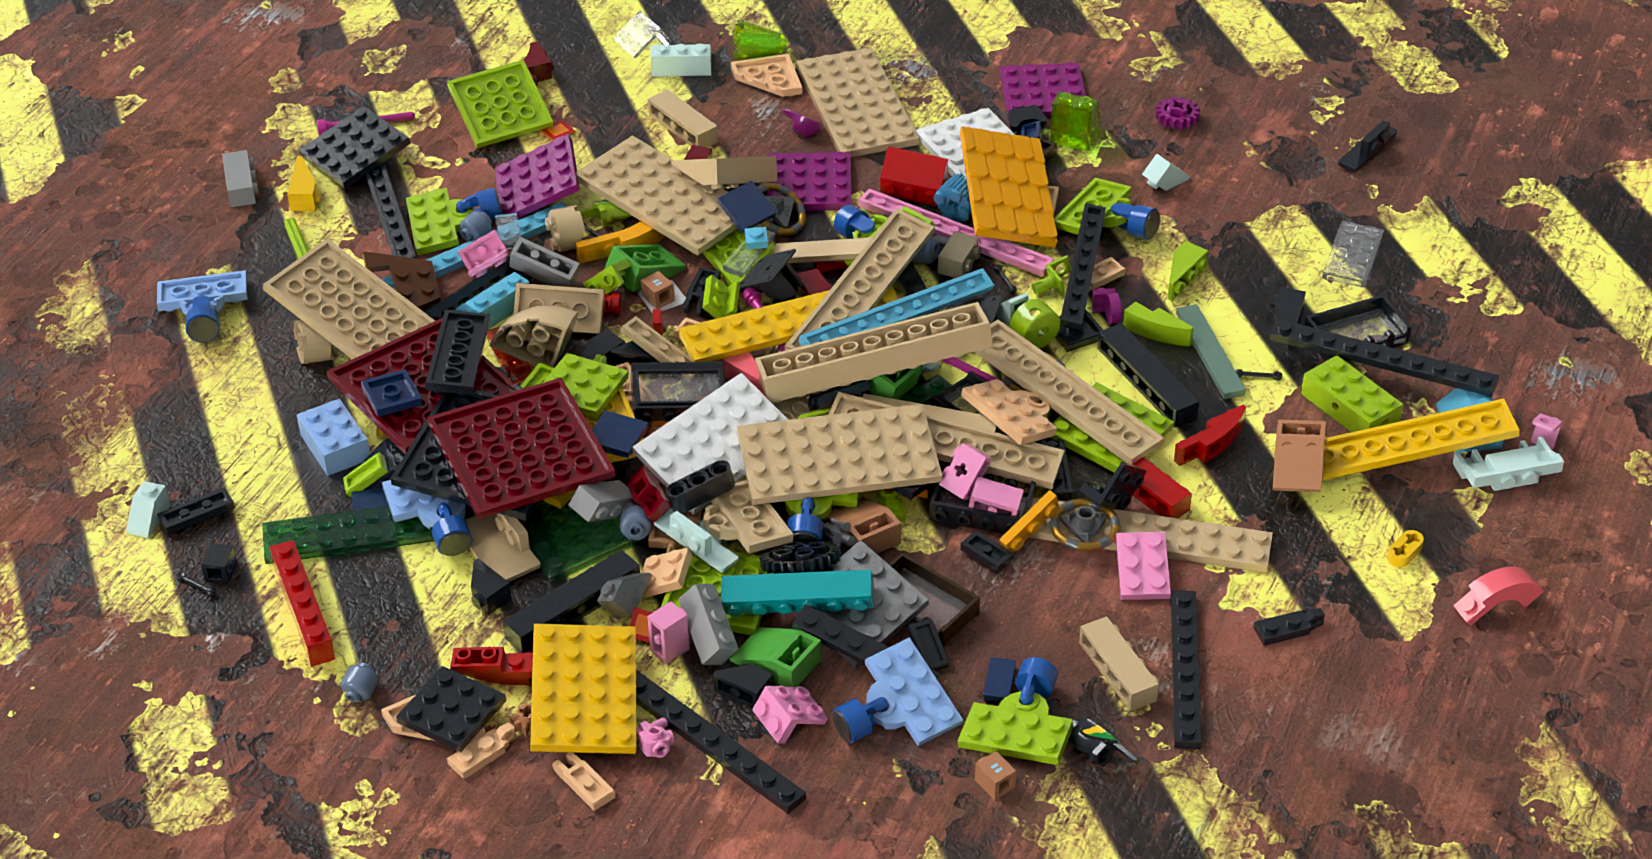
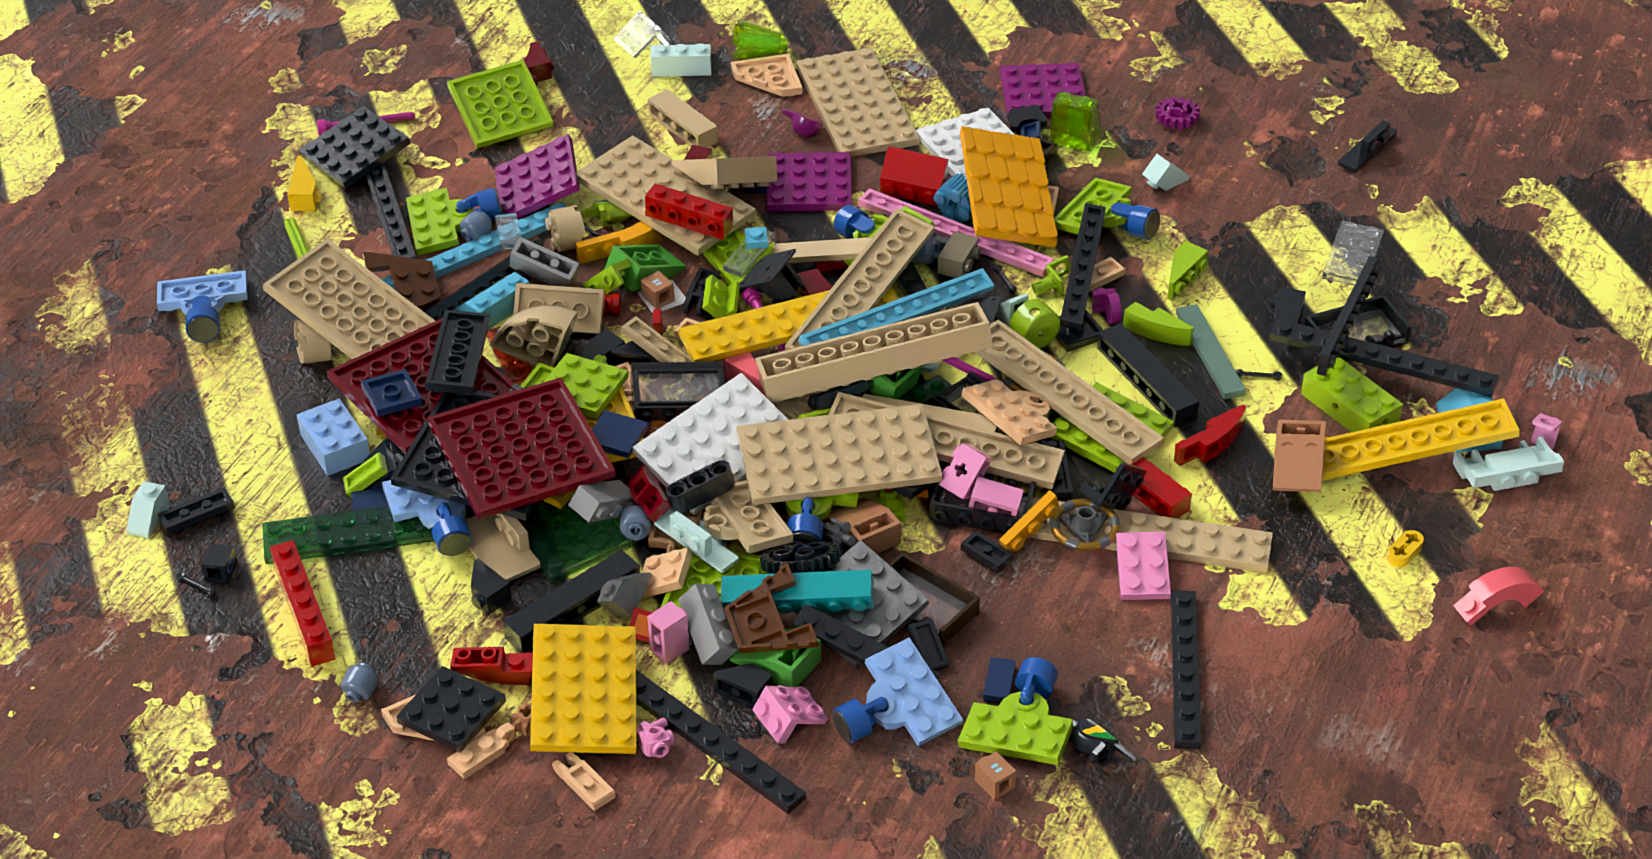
(240, 178): light grey brick -> none
(483, 253): bright pink bracket -> none
(558, 130): piece -> none
(689, 211): none -> red brick
(746, 206): dark blue tile -> none
(758, 623): none -> reddish brown wing
(783, 206): piece -> none
(1119, 663): tan brick -> none
(1288, 626): black hinge -> none
(1348, 315): none -> black plate

